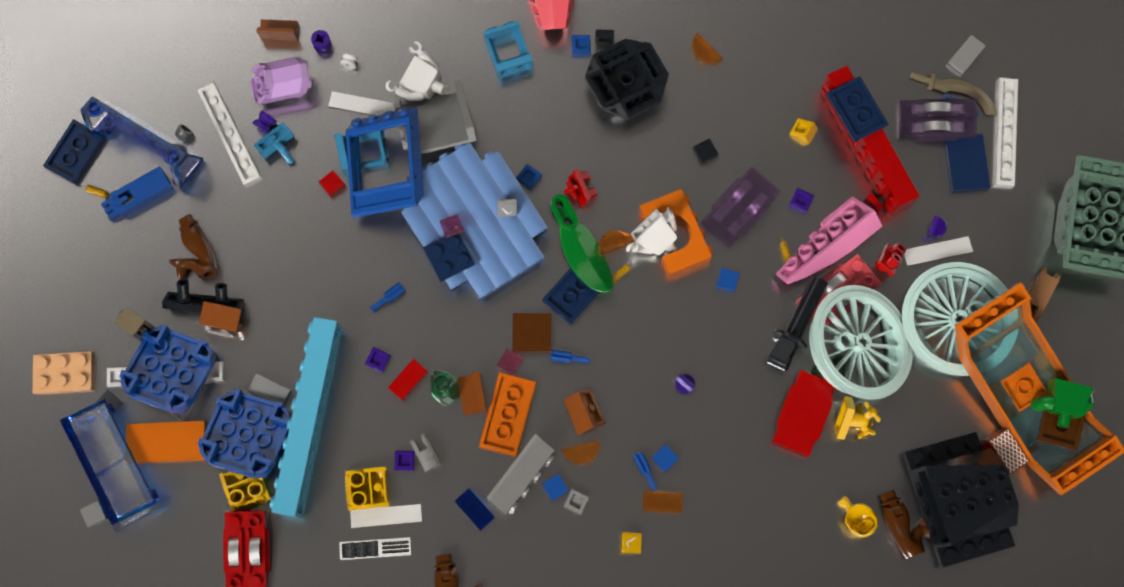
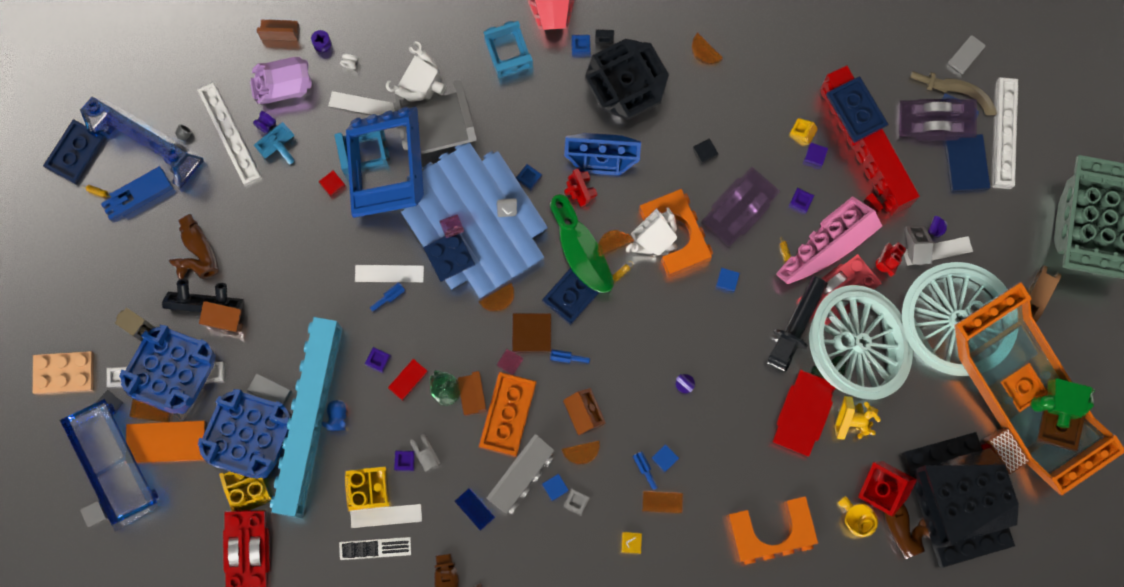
(147, 412): none -> clear orange tile
(336, 414): none -> blue animal
(388, 273): none -> white sticker
(498, 300): none -> clear orange tile
(602, 152): none -> blue wedge
(800, 533): none -> orange arch
(816, 154): none -> dark purple tile
(886, 487): none -> red slope
(919, 245): none -> light grey slope

